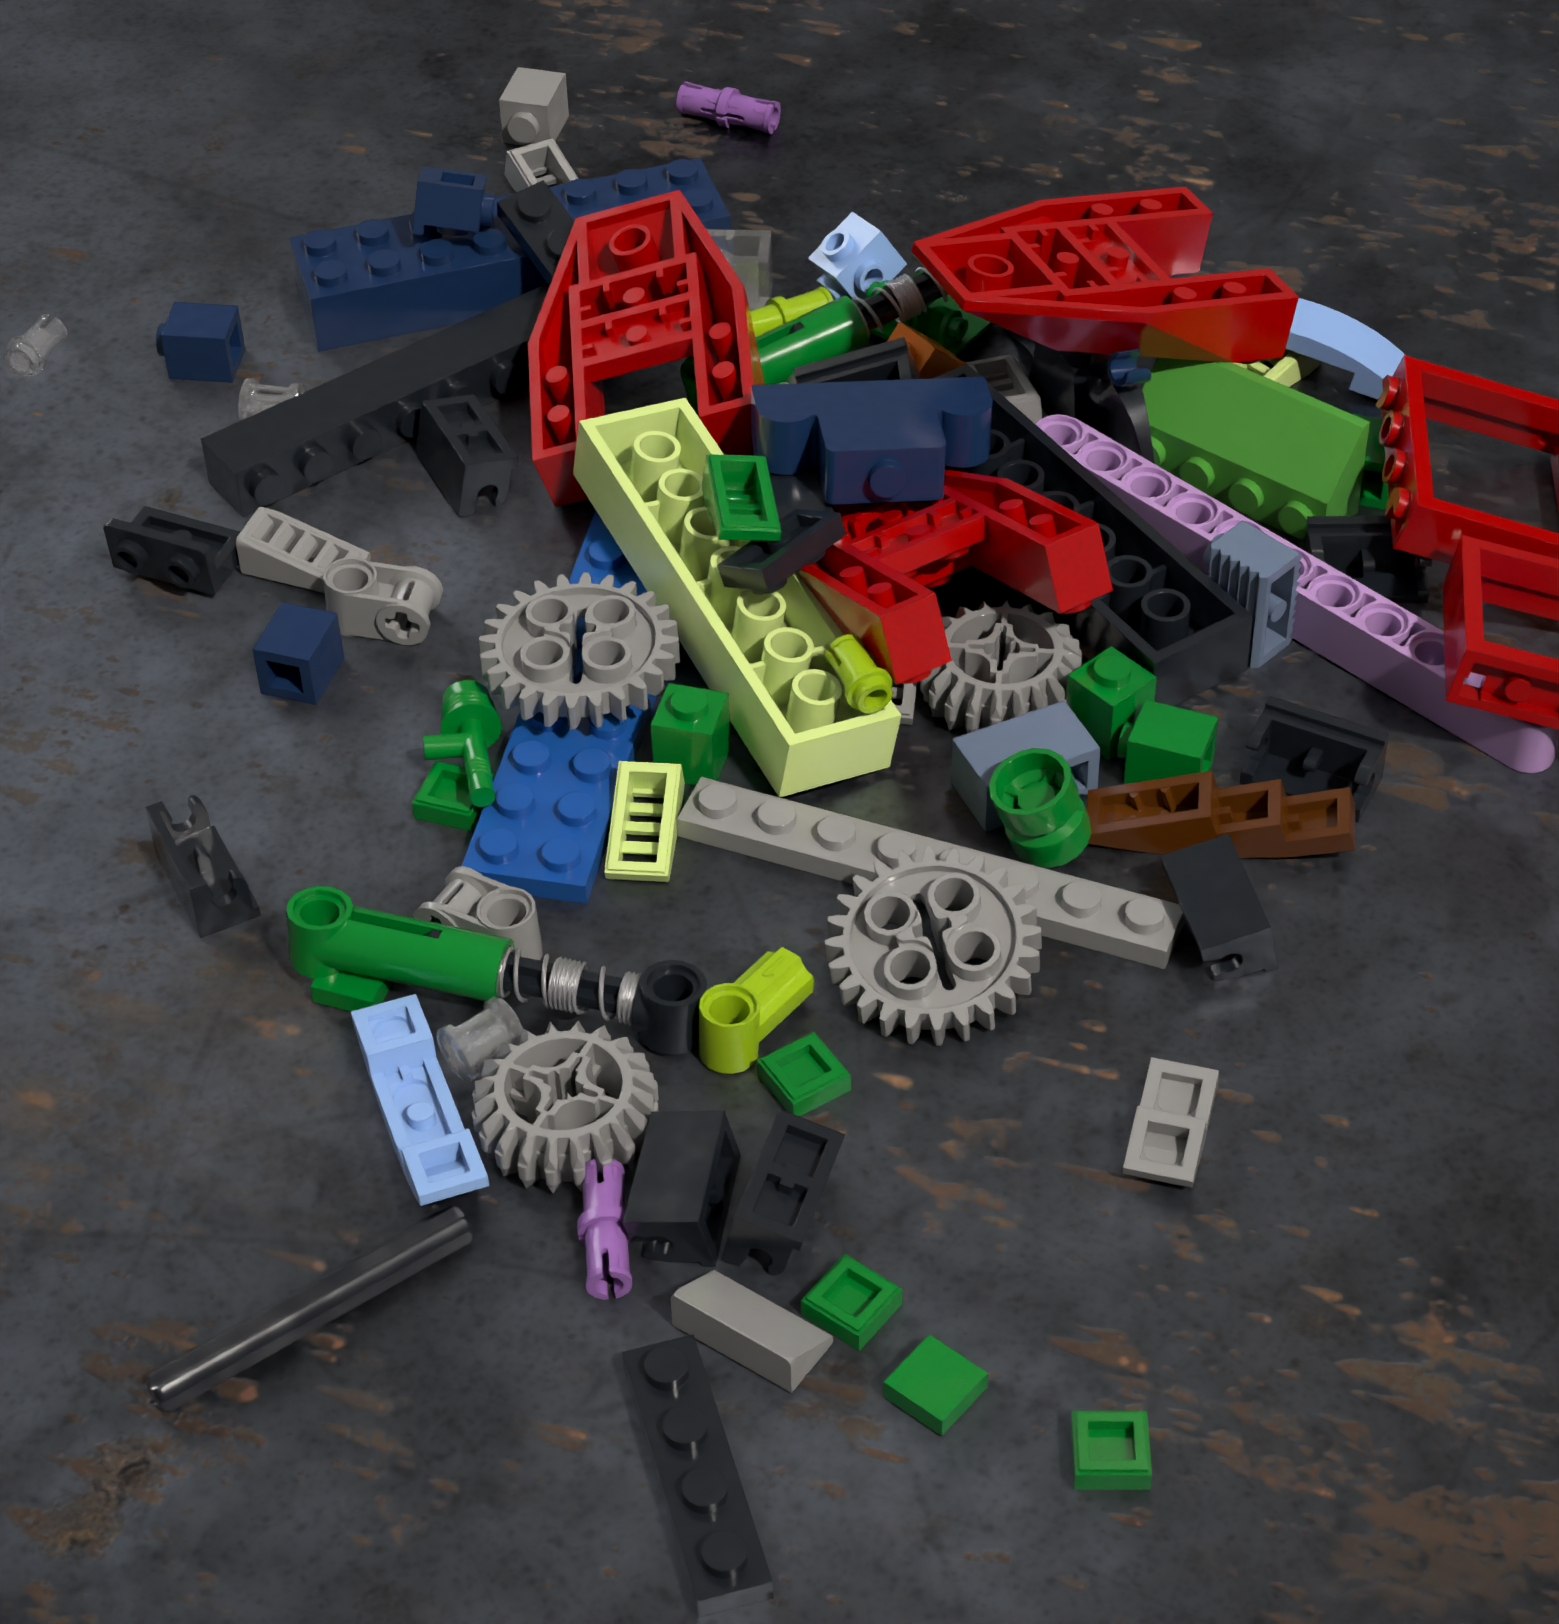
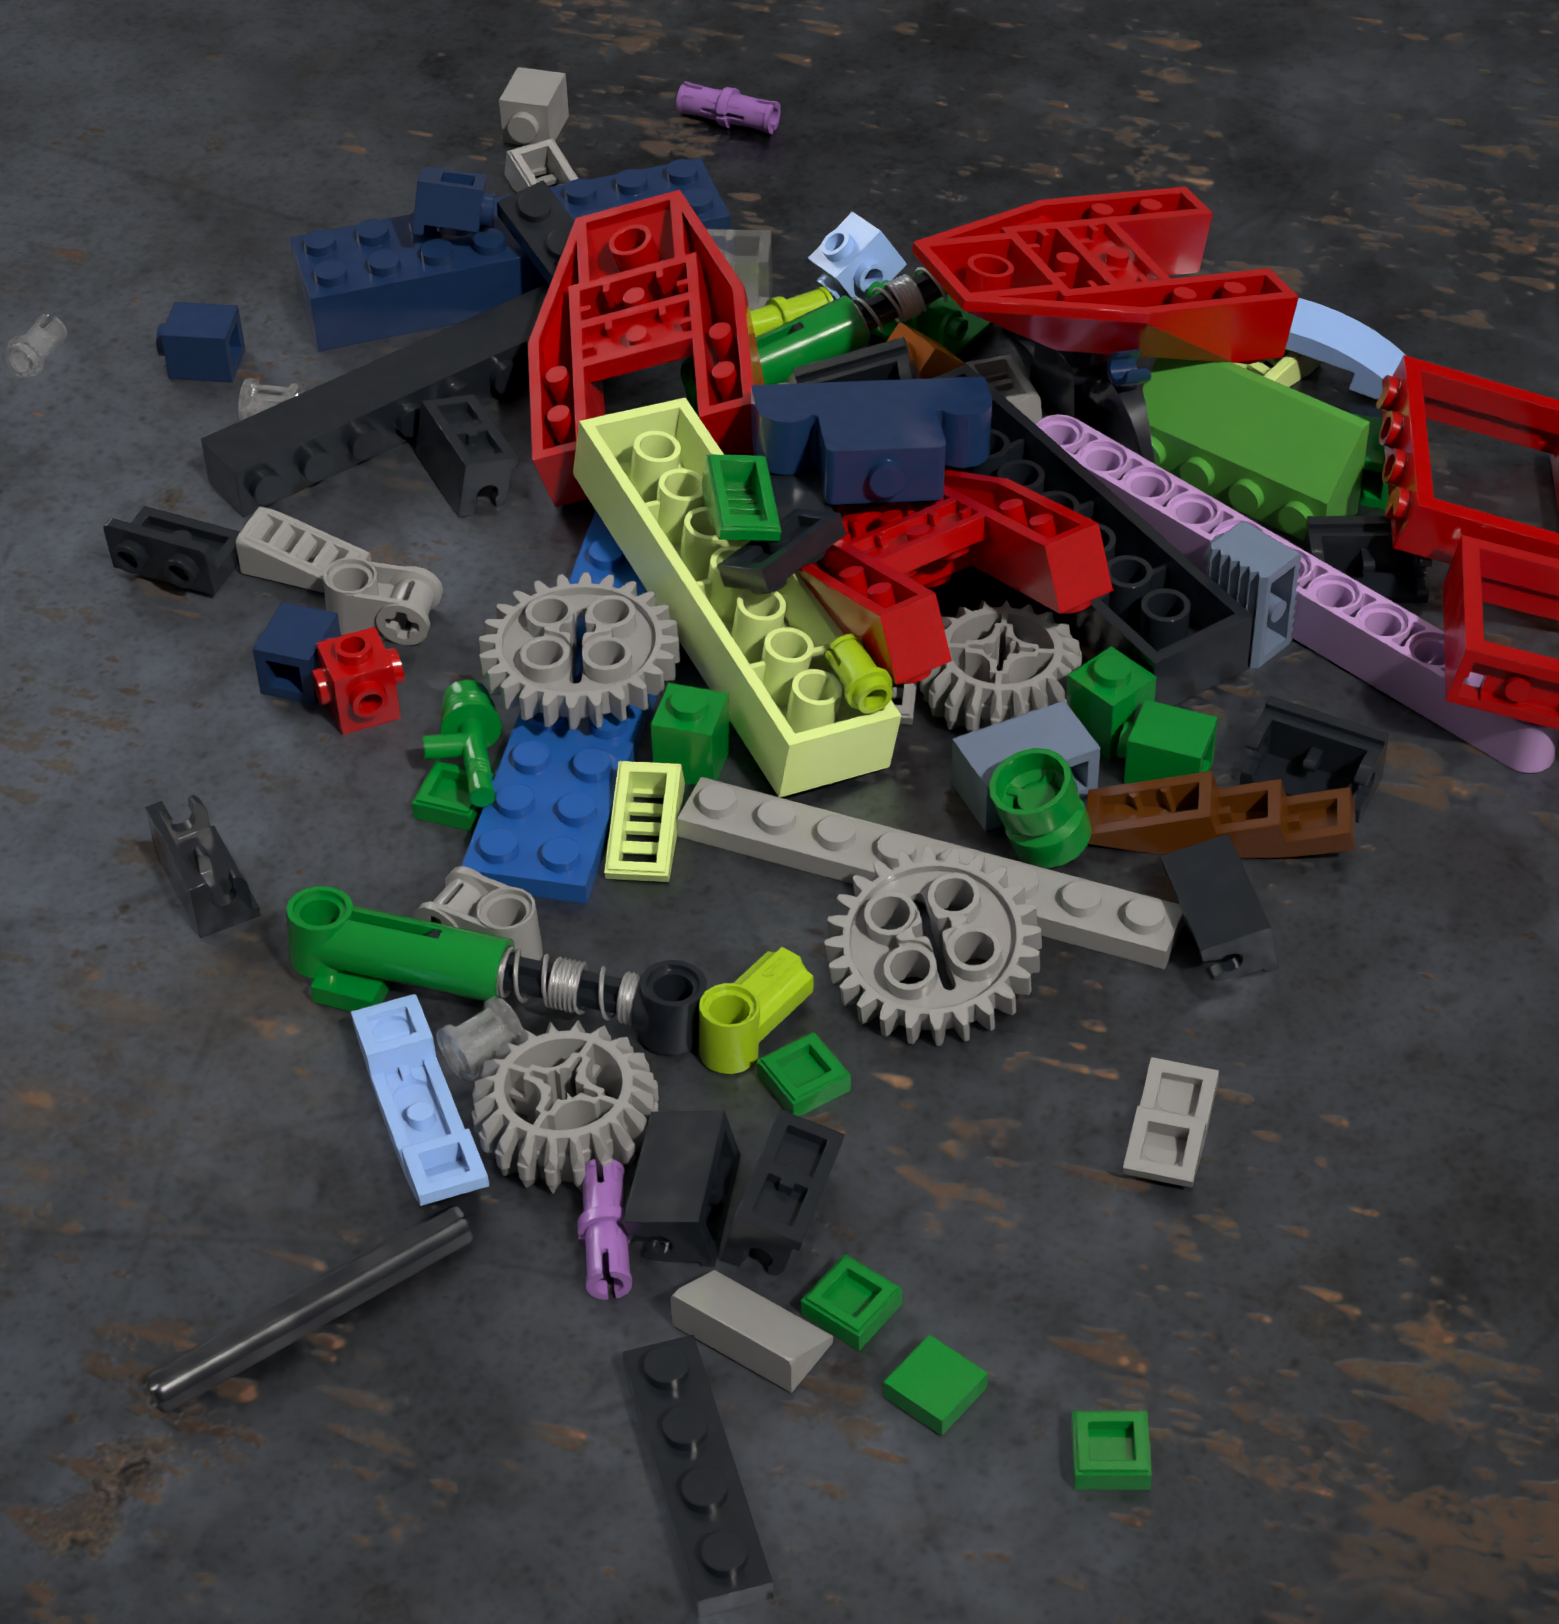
(355, 668): none -> red brick

